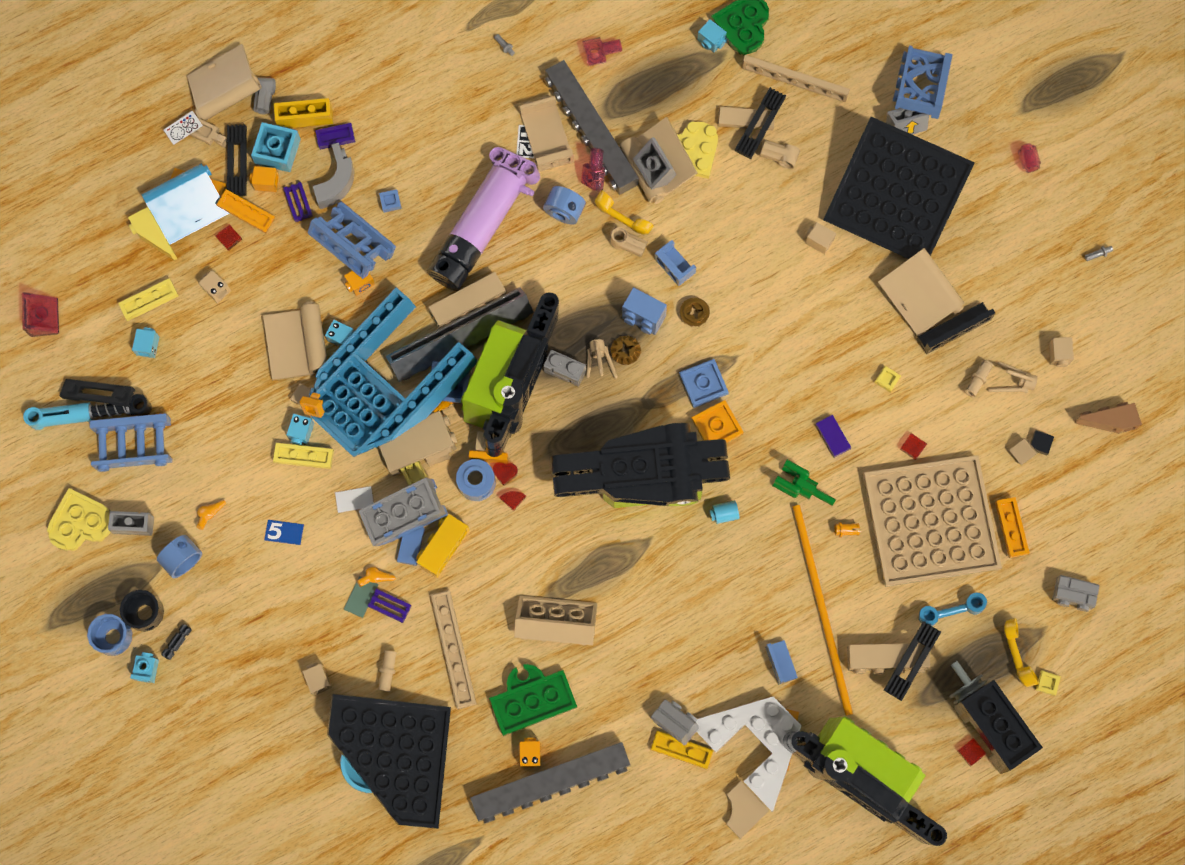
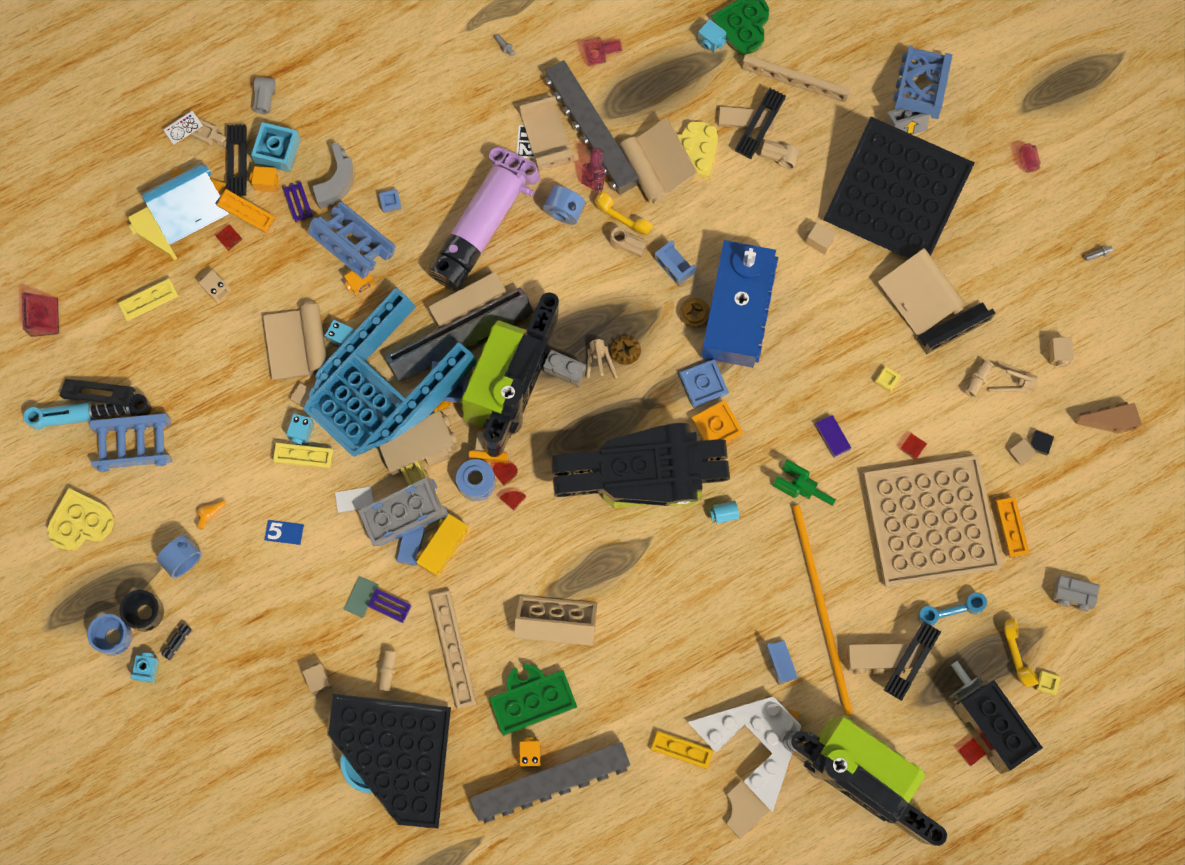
(131, 523): light grey brick -> none
(145, 342): medium azure brick -> none
(222, 83): tan door -> none
(303, 113): yellow brick -> none
(312, 406): light orange tile -> none
(339, 134): dark purple tile -> none
(374, 575): light orange animal -> none
(644, 311): medium blue brick -> none
(654, 165): light grey slope -> none
(675, 722): light grey brick -> none
(740, 304): none -> blue piece
(846, 529): light orange pin -> none

